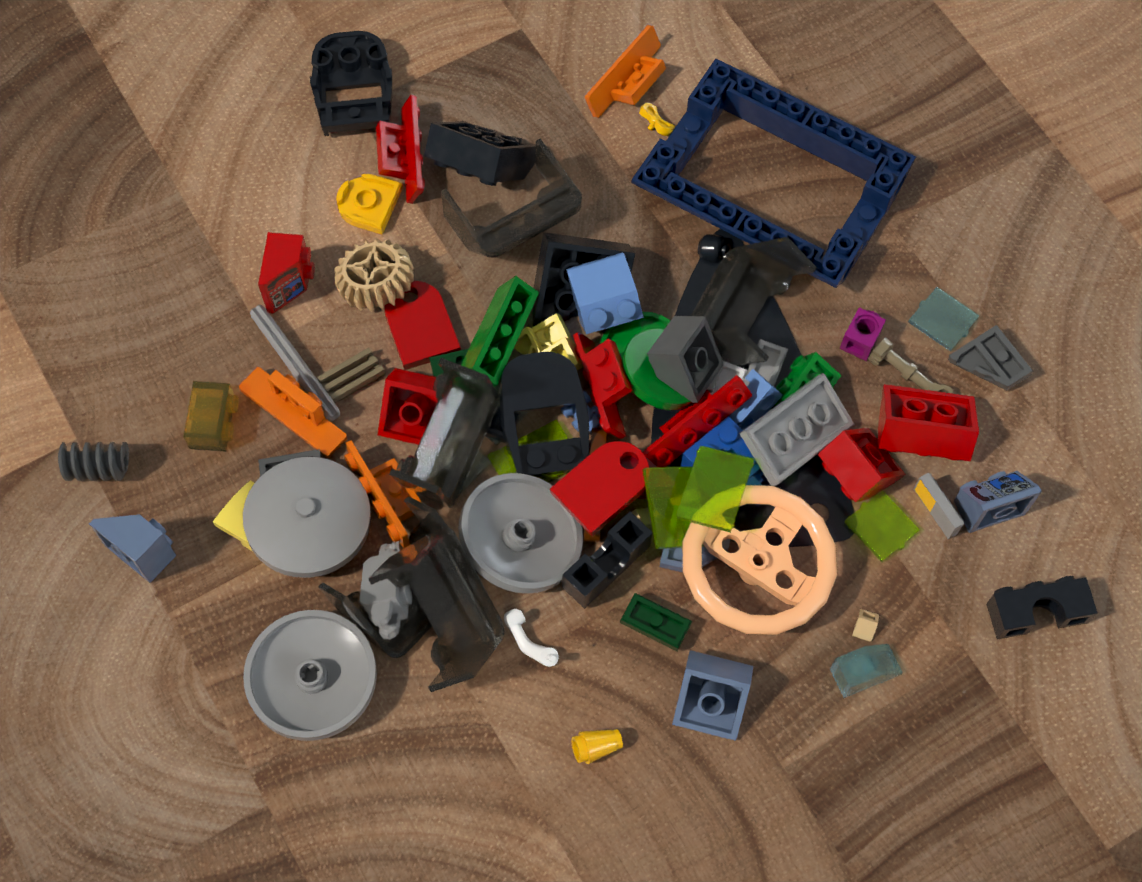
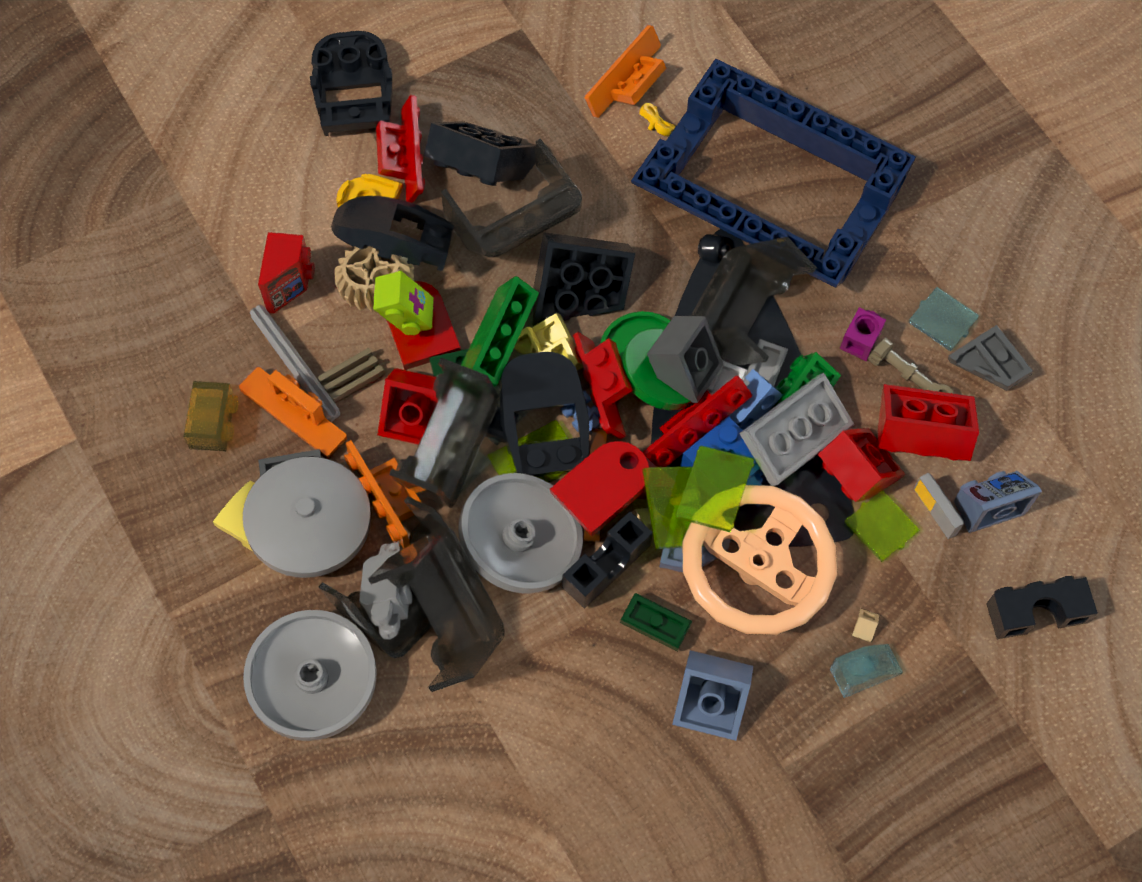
(93, 463): dark grey piece -> none
(136, 543): sand blue slope -> none
(368, 222): none -> black slope
(403, 303): none -> lime brick
(542, 654): white piece -> none
(595, 744): yellow cone -> none
(604, 293): medium blue slope -> none

